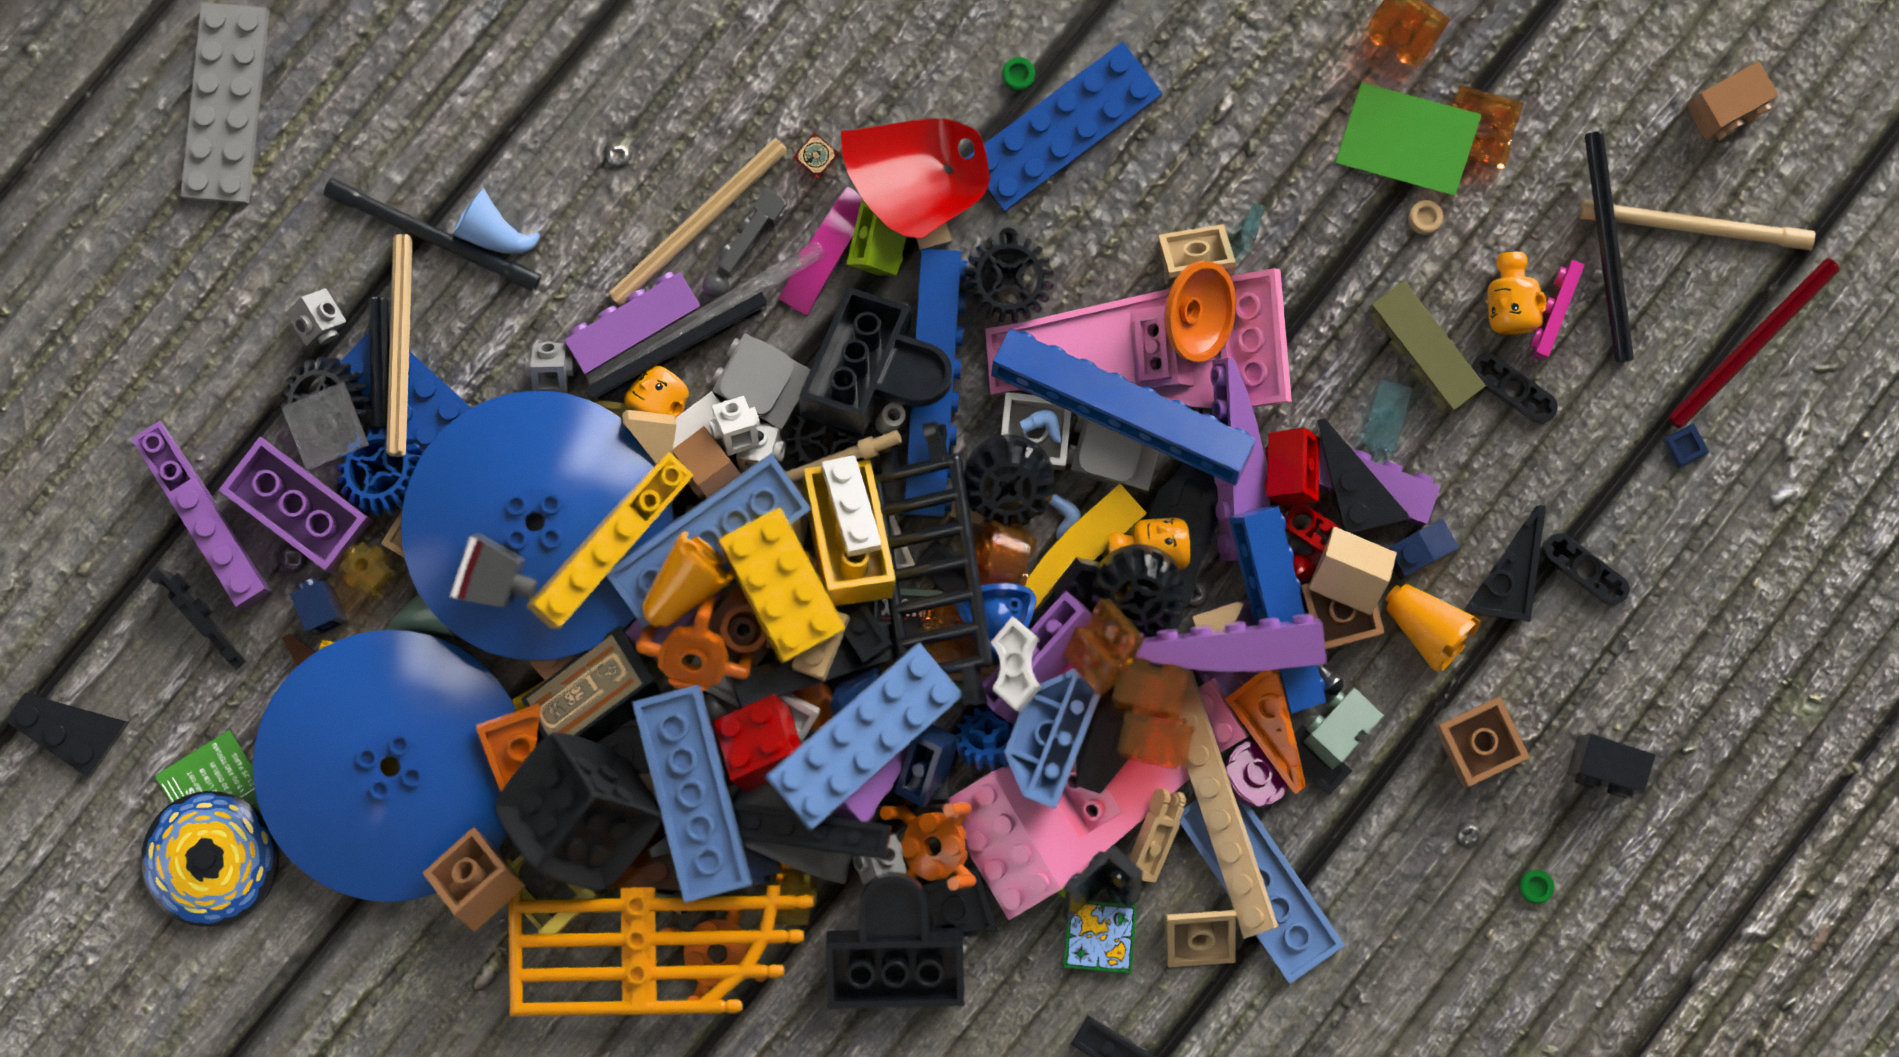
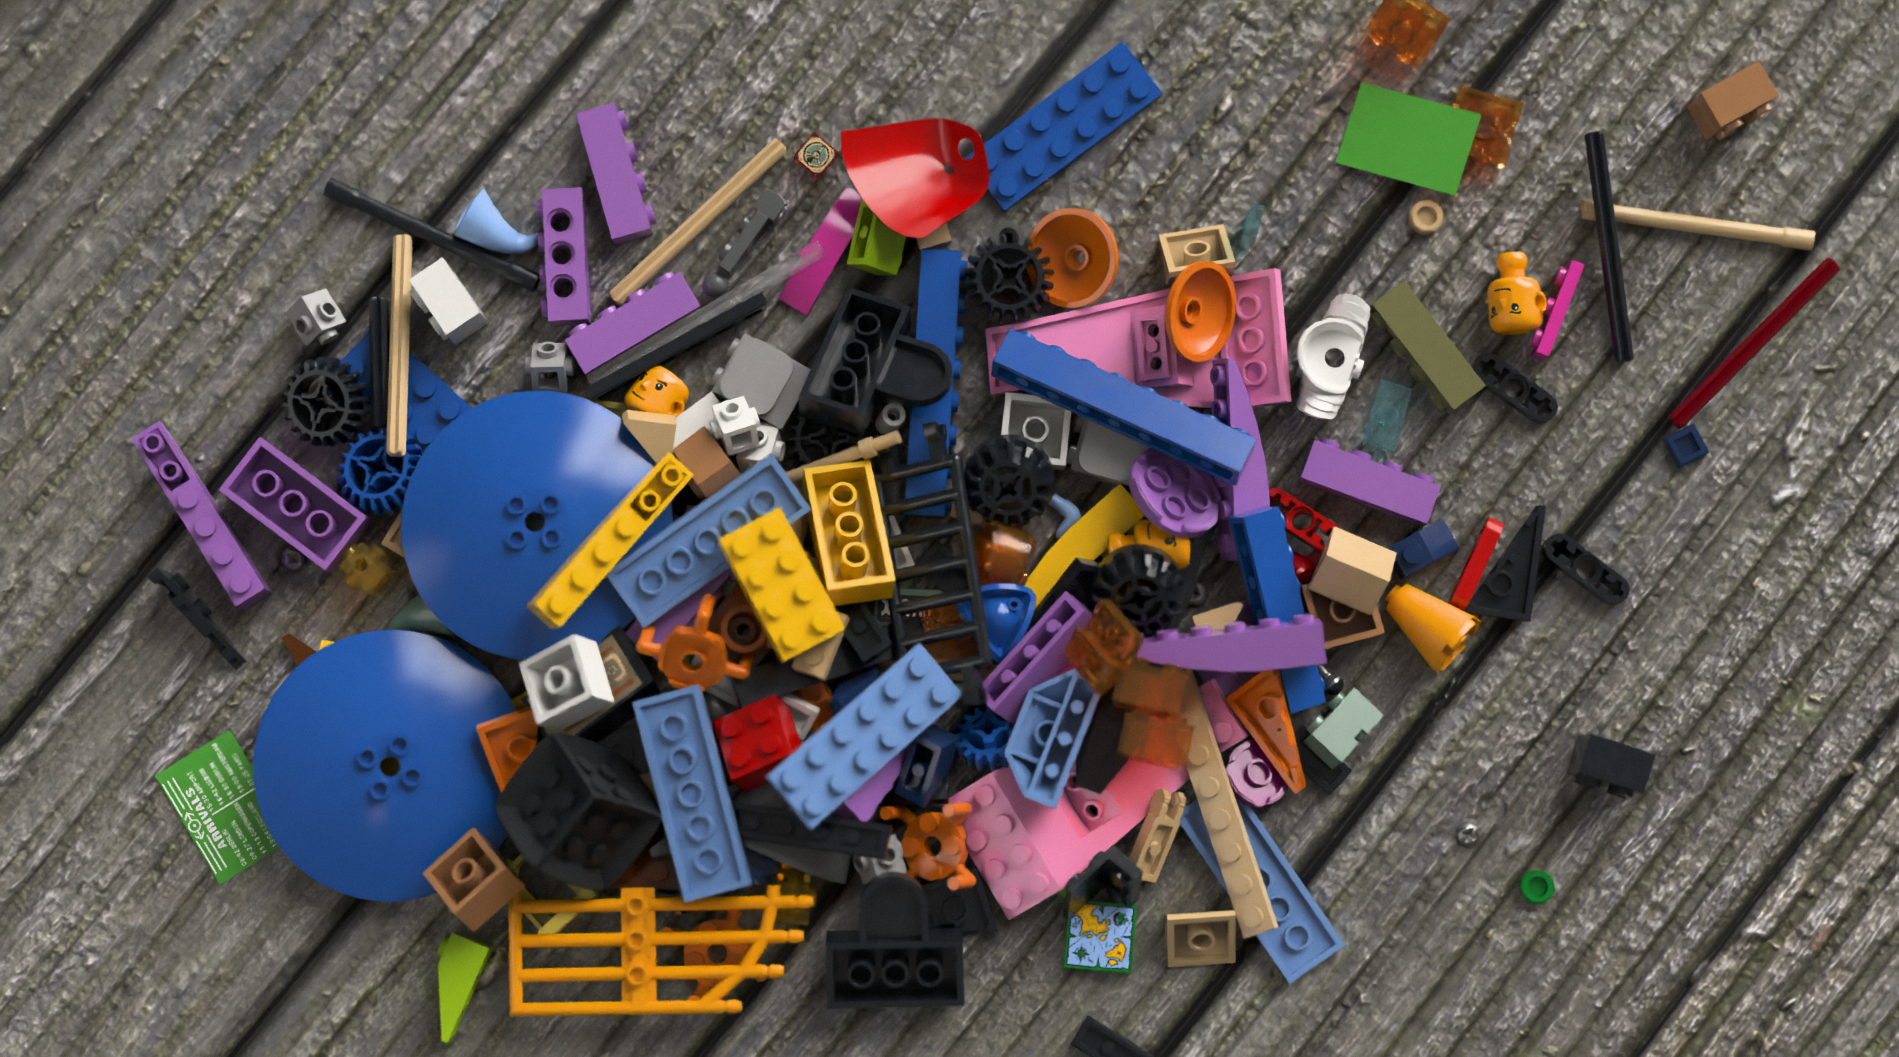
(66, 731): black wing -> none
(209, 859): dish -> none
(225, 103): light grey plate -> none
(318, 606): dark blue brick -> none
(325, 426): clear tile -> none
(452, 307): none -> white brick
(459, 974): none -> lime slope
(491, 574): dark grey torso -> none
(566, 683): none -> white brick
(576, 307): none -> medium lavender brick
(614, 173): none -> medium lavender brick
(684, 581): light orange cone -> none
(851, 506): white plate -> none
(1015, 650): white tile -> none
(1018, 74): green tile -> none
(1040, 419): light blue animal -> none
(1062, 238): none -> orange dish
(1174, 494): none -> medium lavender tile
(1292, 467): red brick -> none
(1341, 328): none -> white piece
(1358, 493): black wing -> none
(1476, 563): none -> red beam
(1481, 742): medium nougat brick -> none

